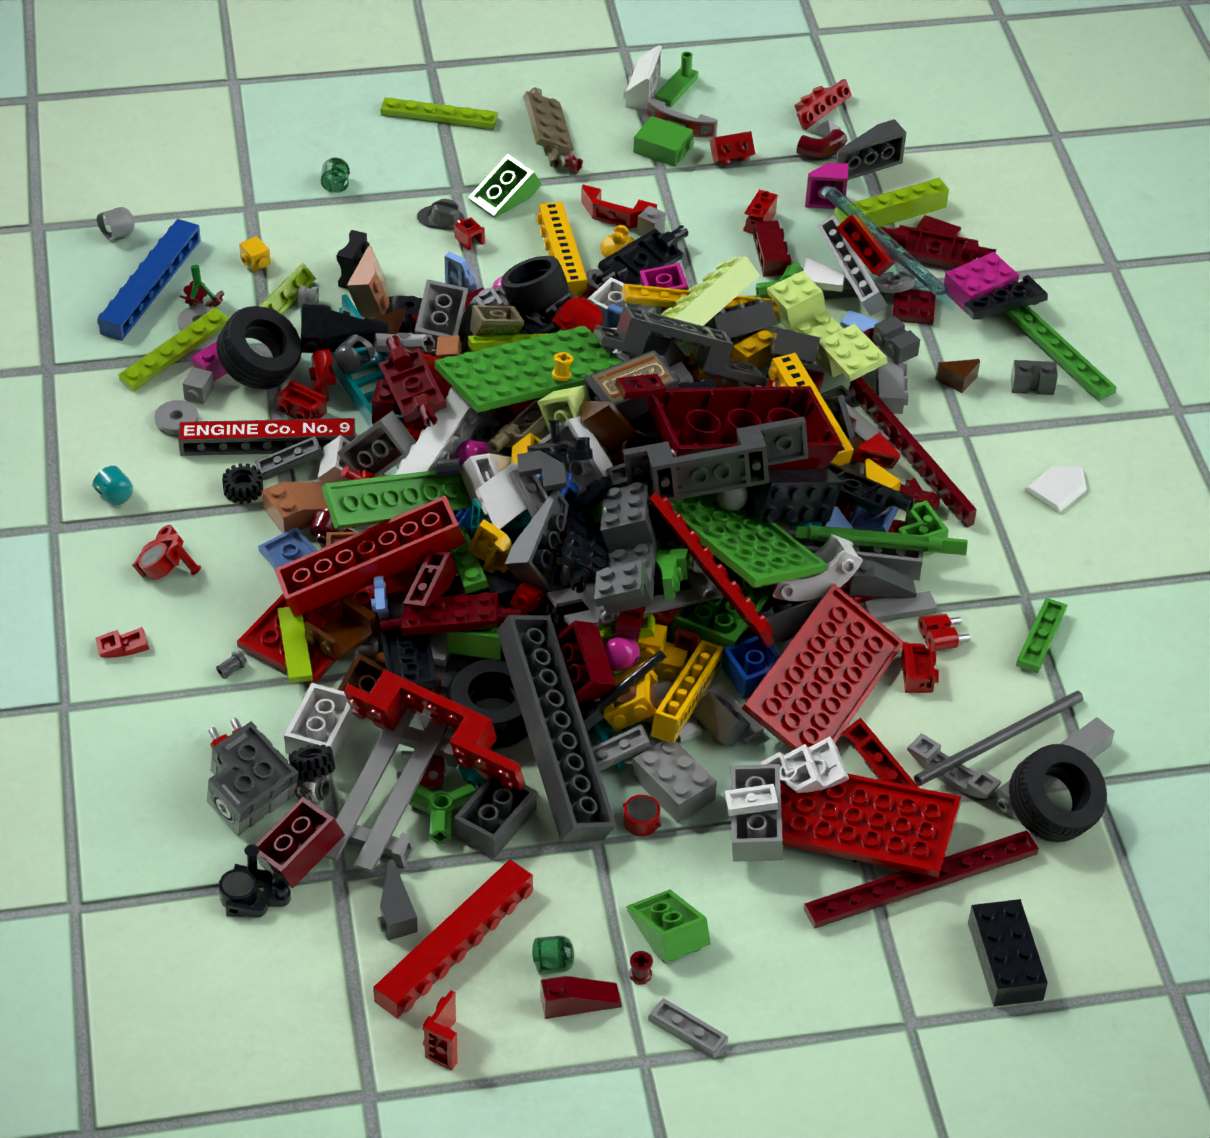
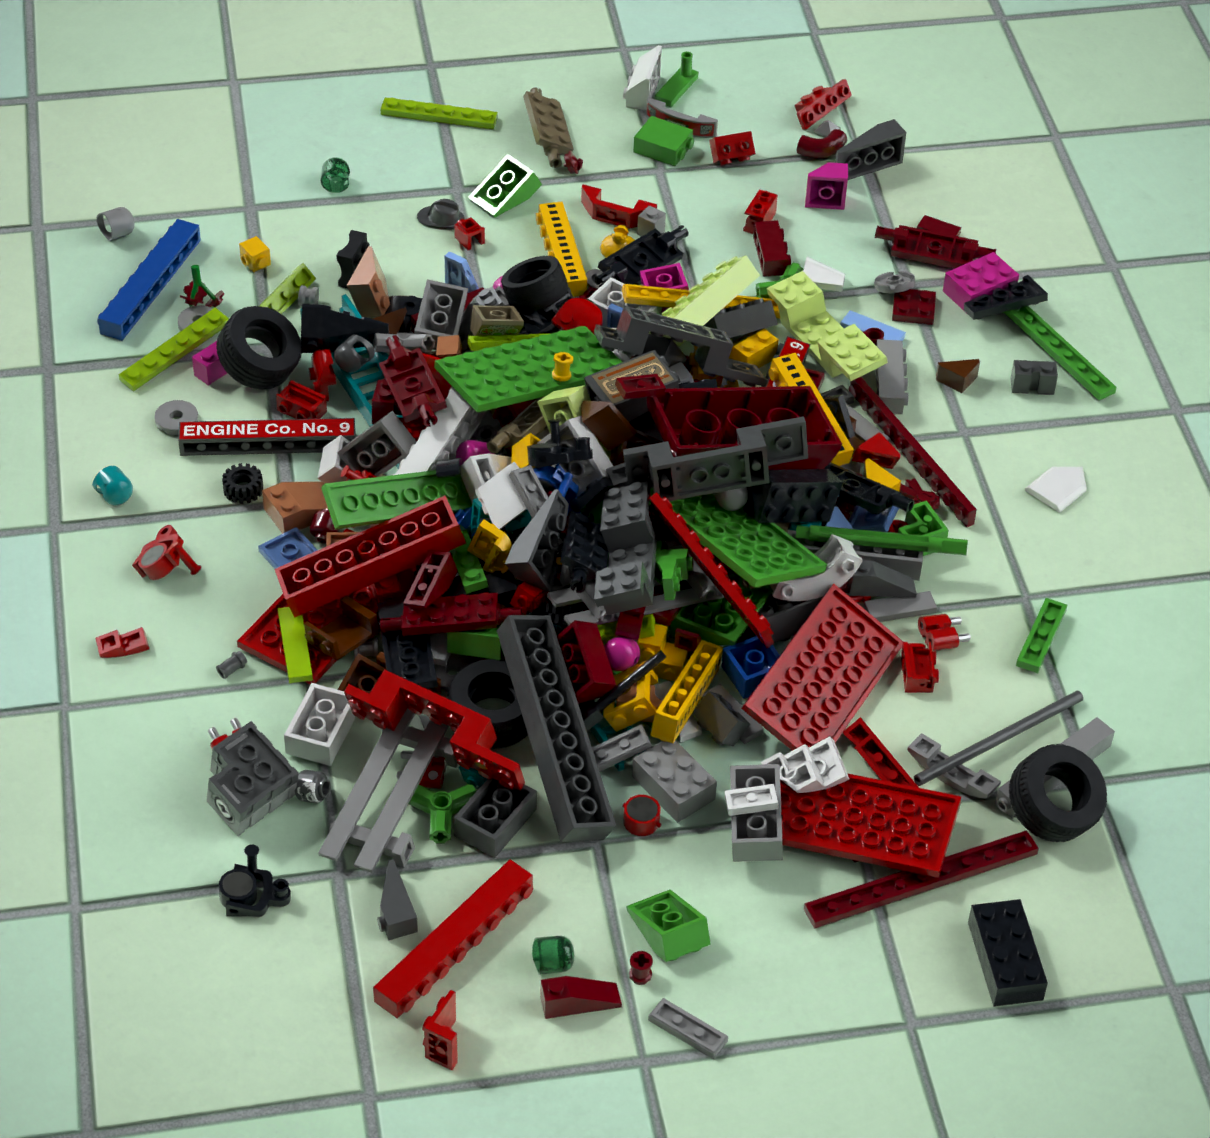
(198, 385): light grey brick -> none
(289, 457): dark grey tile -> none
(298, 841): dark red brick -> none
(312, 761): black tyre -> none
(380, 602): light blue plate -> none
(538, 462): dark grey tile -> none
(788, 342): dark grey slope -> none
(852, 267): light grey brick -> none
(865, 245): red brick -> none
(887, 242): clear light blue tile -> none
(895, 340): dark grey brick -> none
(902, 203): lime brick -> none

